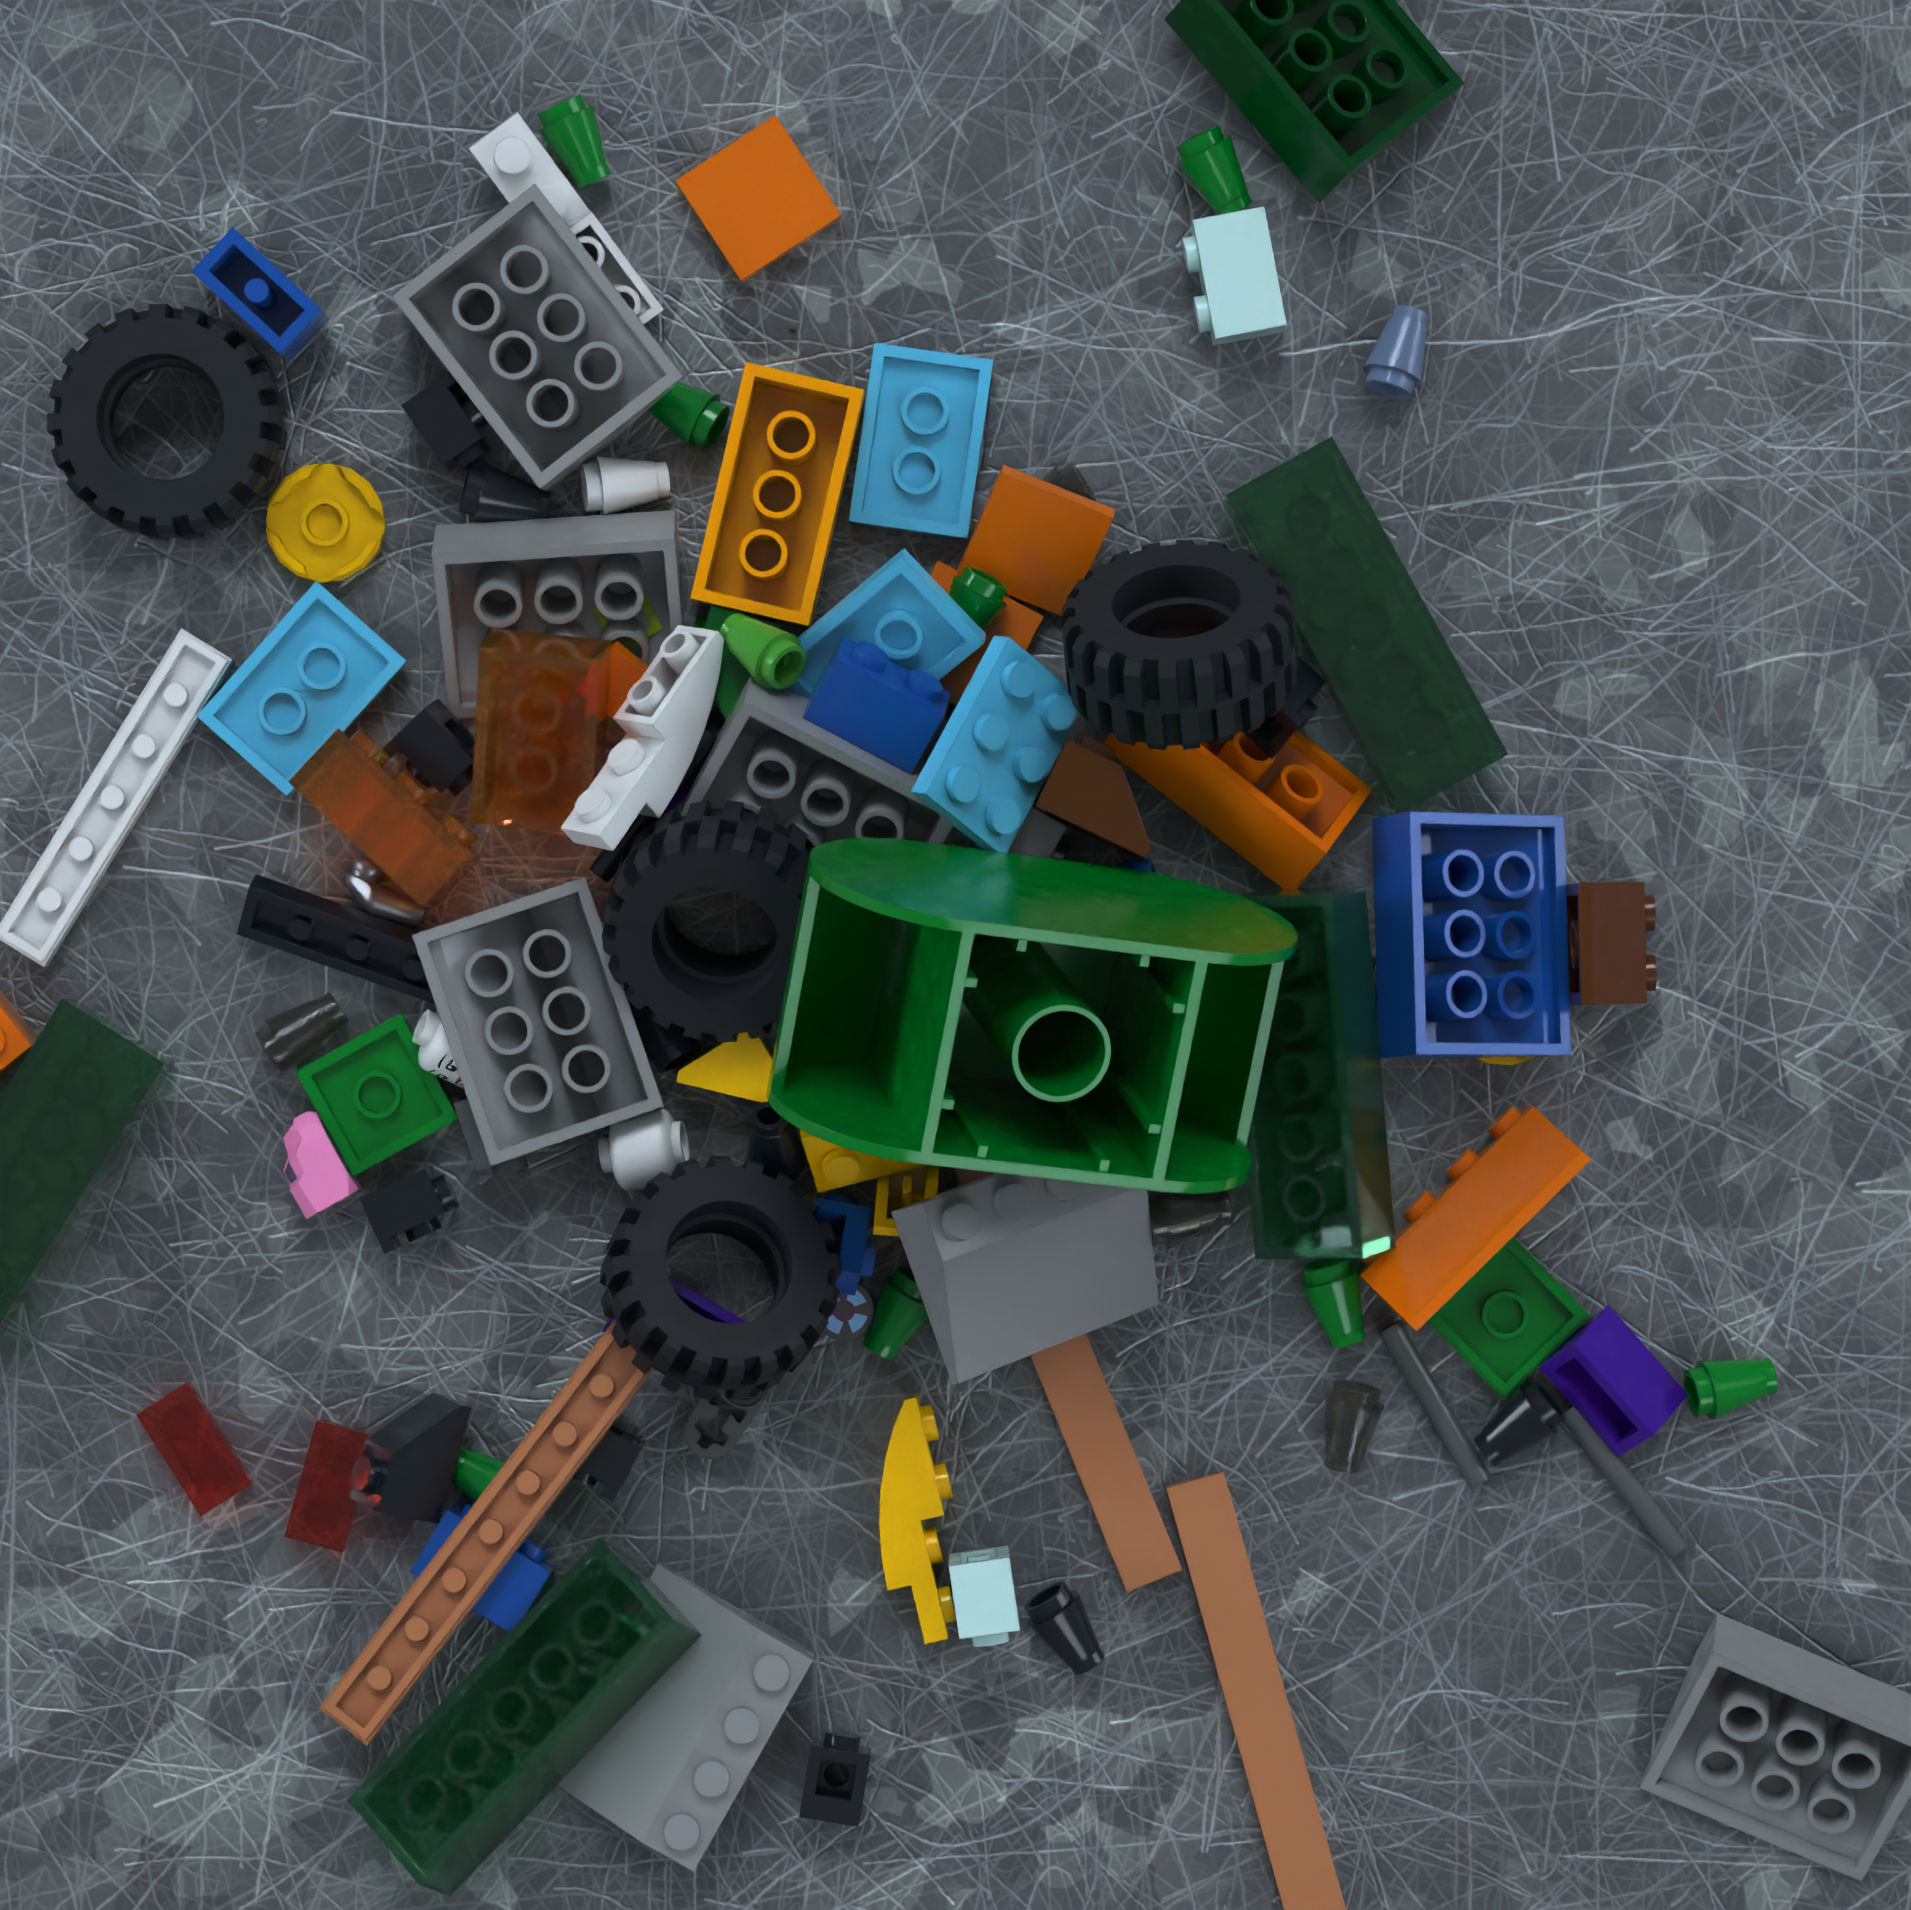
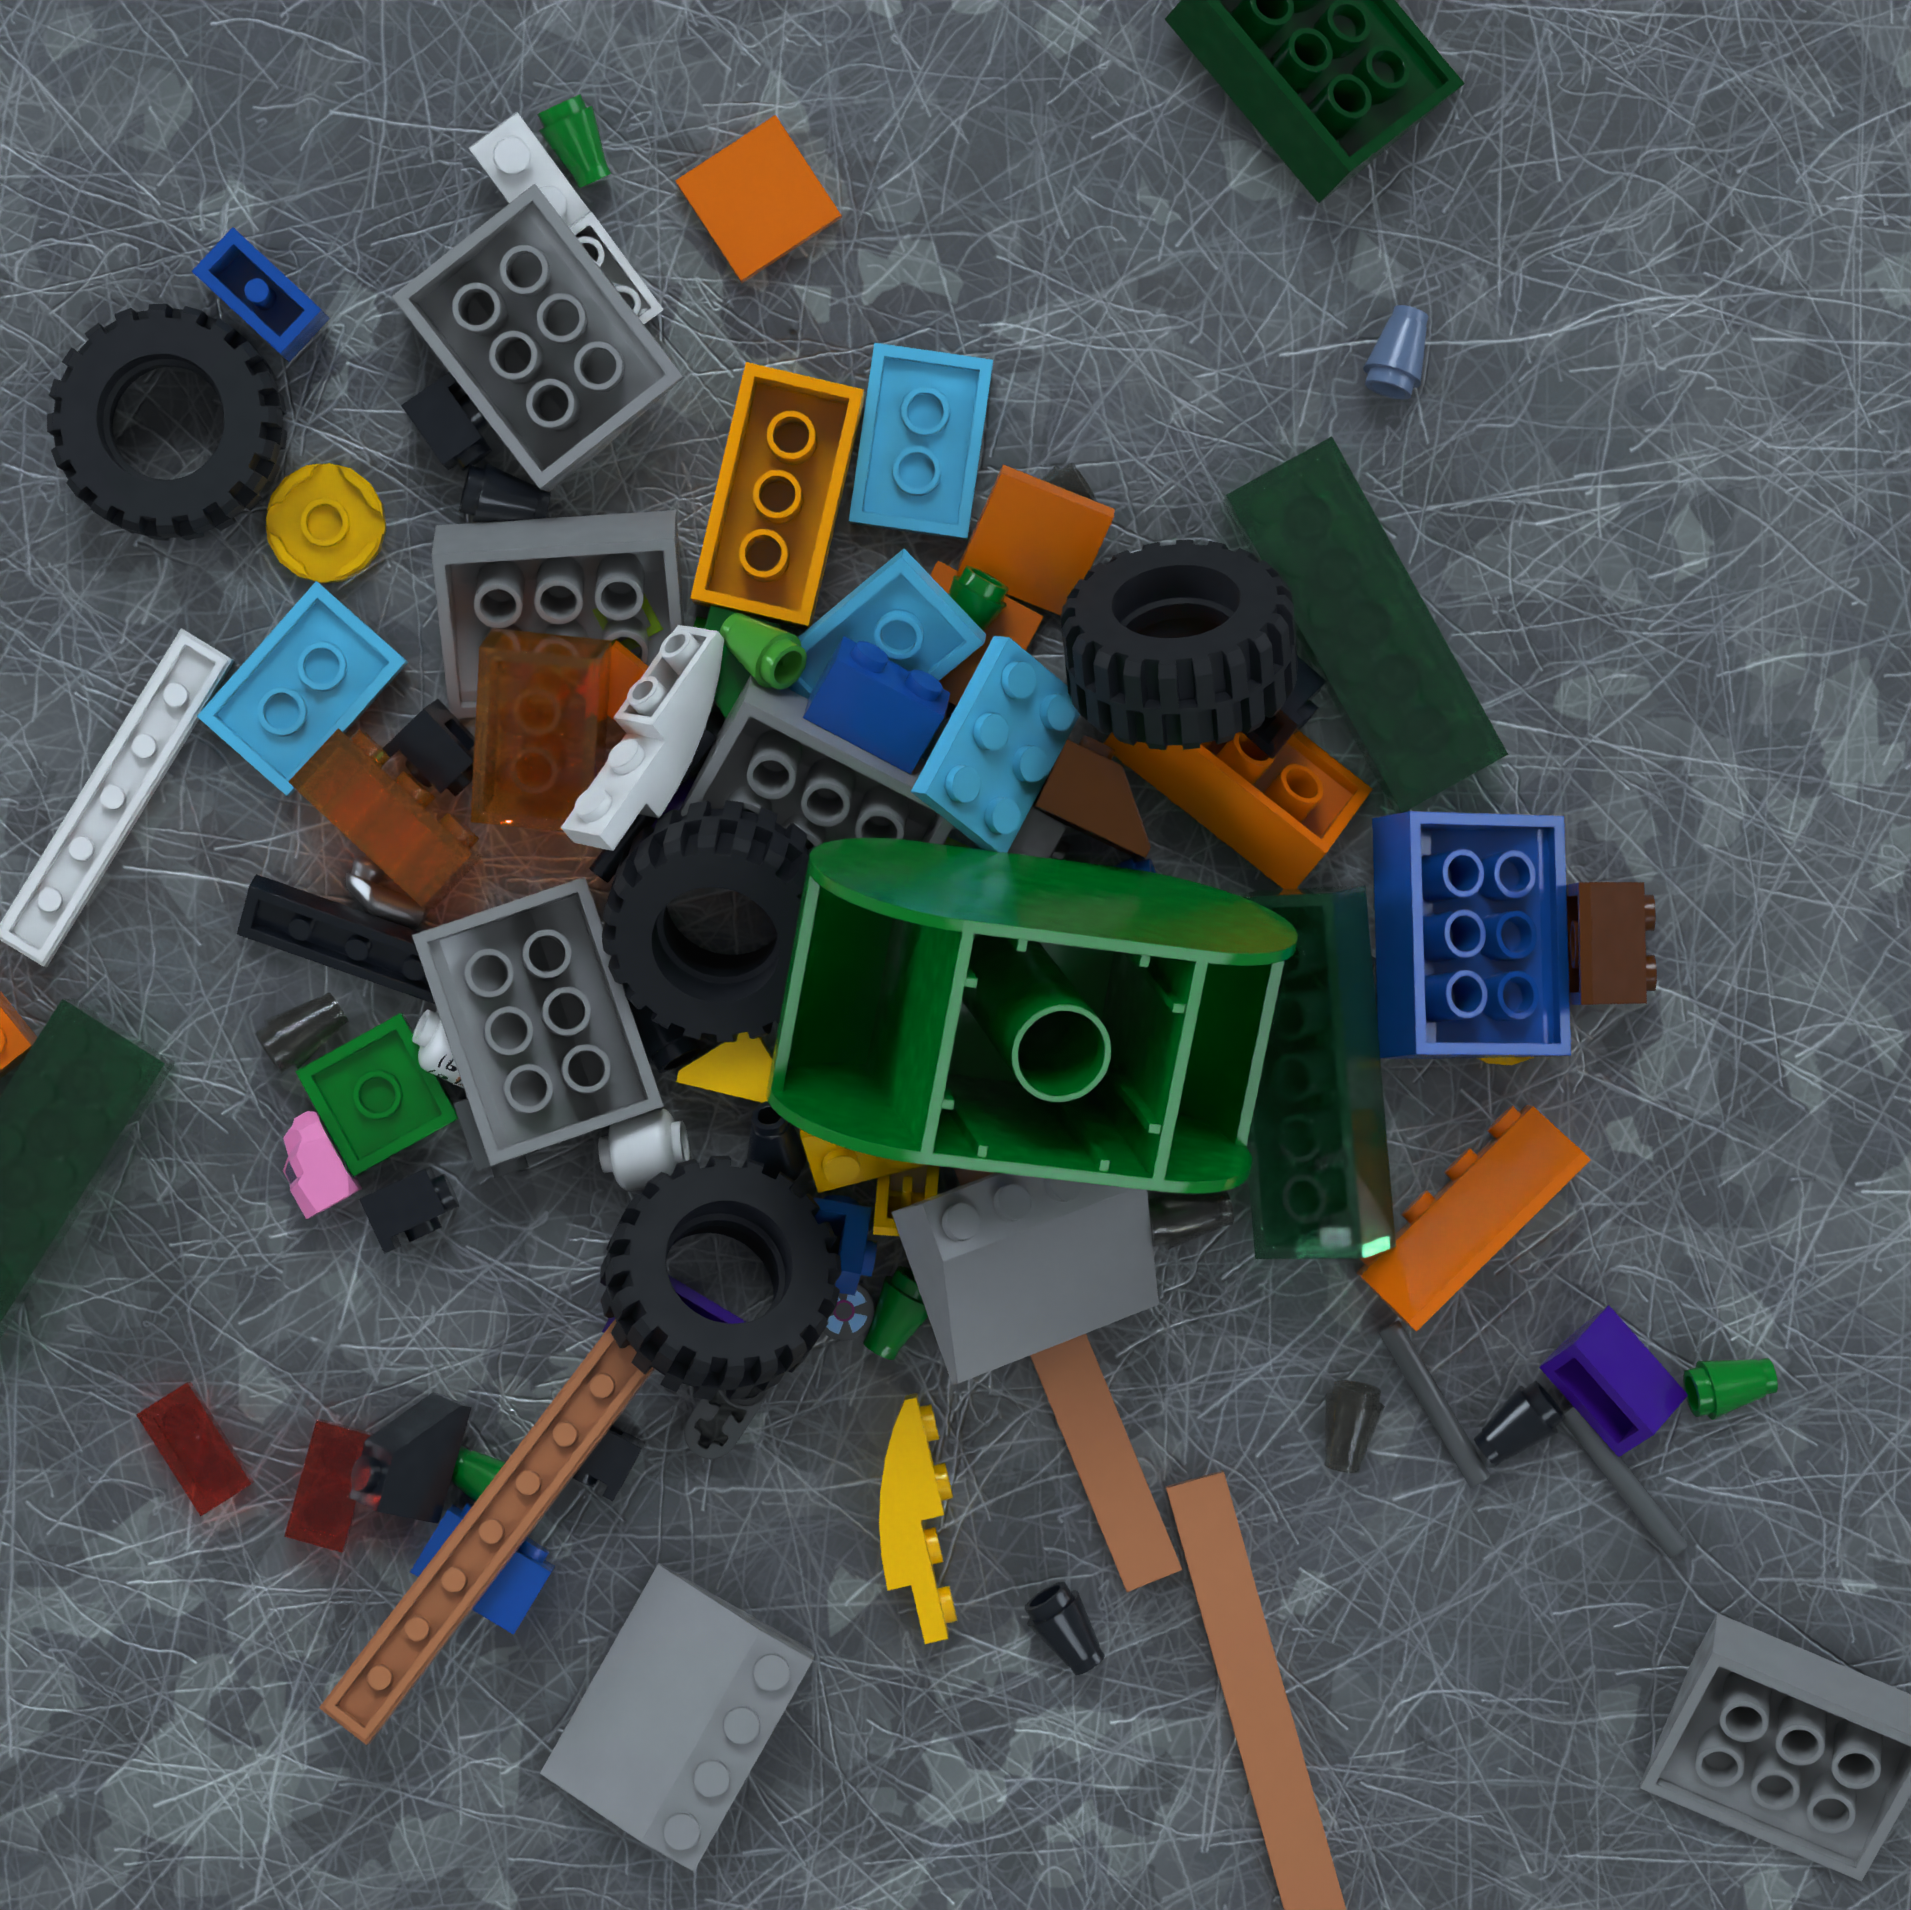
(523, 1718): clear green brick -> none
(622, 483): white cone -> none
(692, 414): green cone -> none
(835, 1801): black brick -> none
(984, 1595): light aqua brick -> none
(1215, 170): green cone -> none
(1235, 276): light aqua brick -> none
(1336, 1299): green cone -> none
(1508, 1318): green tile -> none

